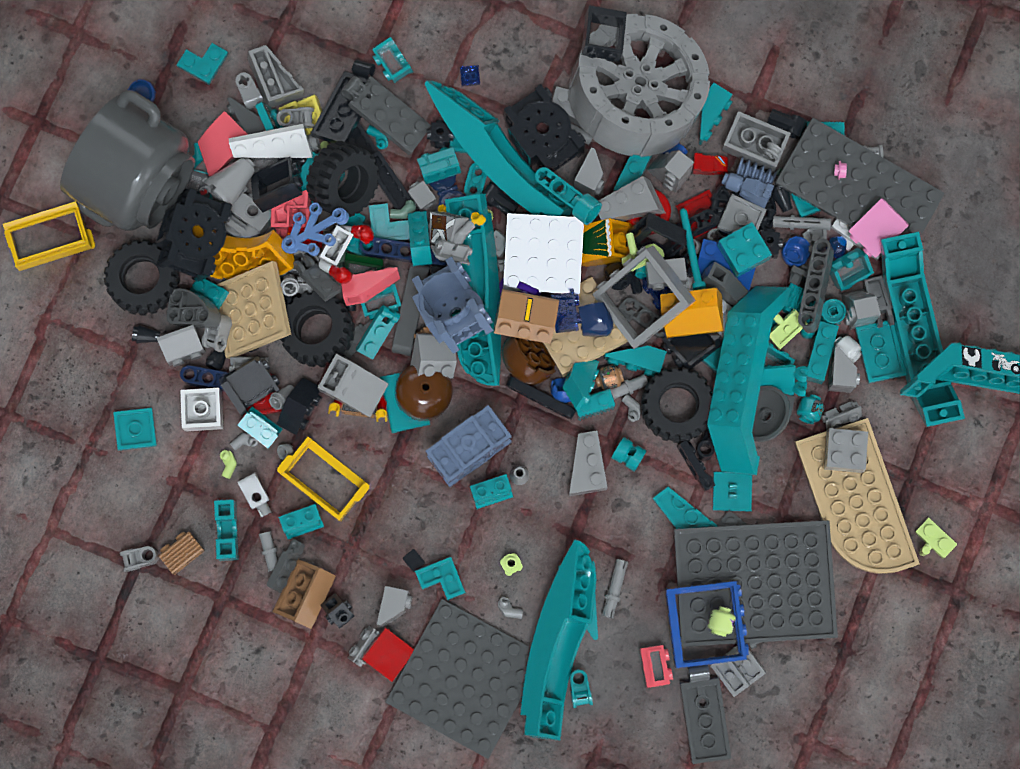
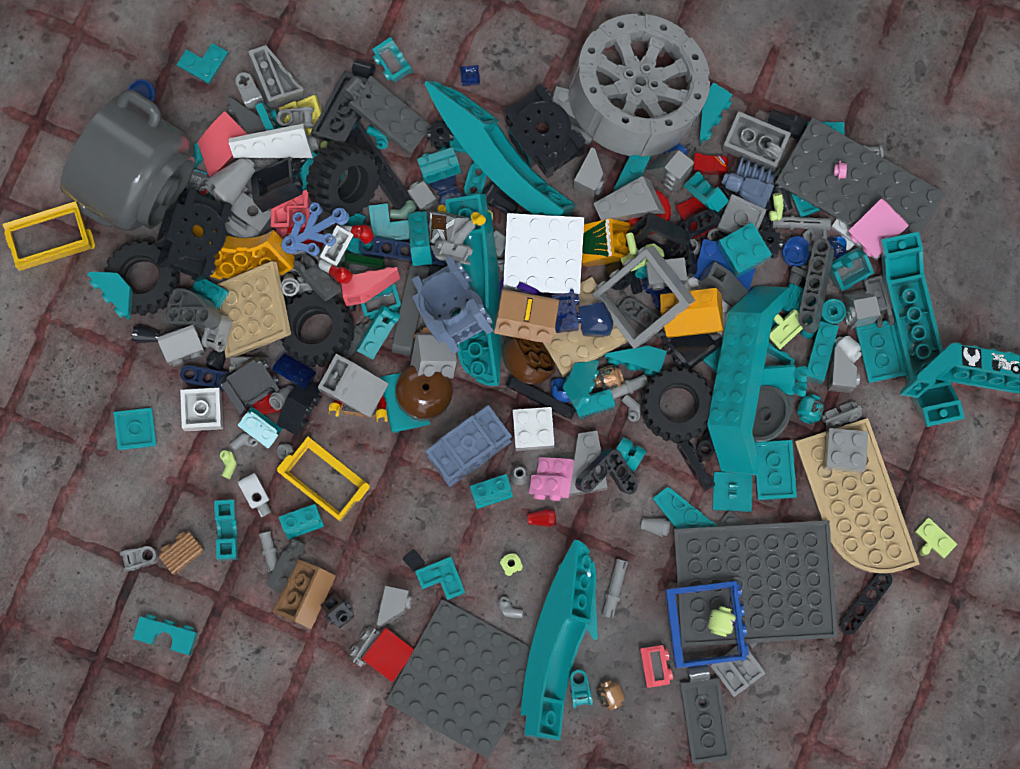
(114, 291): none -> teal slope
(182, 638): none -> teal arch
(294, 371): none -> clear blue bracket
(533, 429): none -> white brick
(542, 518): none -> red cone
(552, 479): none -> bright pink plate
(584, 206): teal beam -> none
(605, 17): black window -> none
(607, 467): none -> black beam
(610, 695): none -> medium nougat head
(657, 526): none -> light grey cone
(698, 283): teal bar -> none
(706, 194): none -> teal window
(775, 470): none -> teal plate
(778, 207): none -> yellowish green arm
(867, 604): none -> black beam

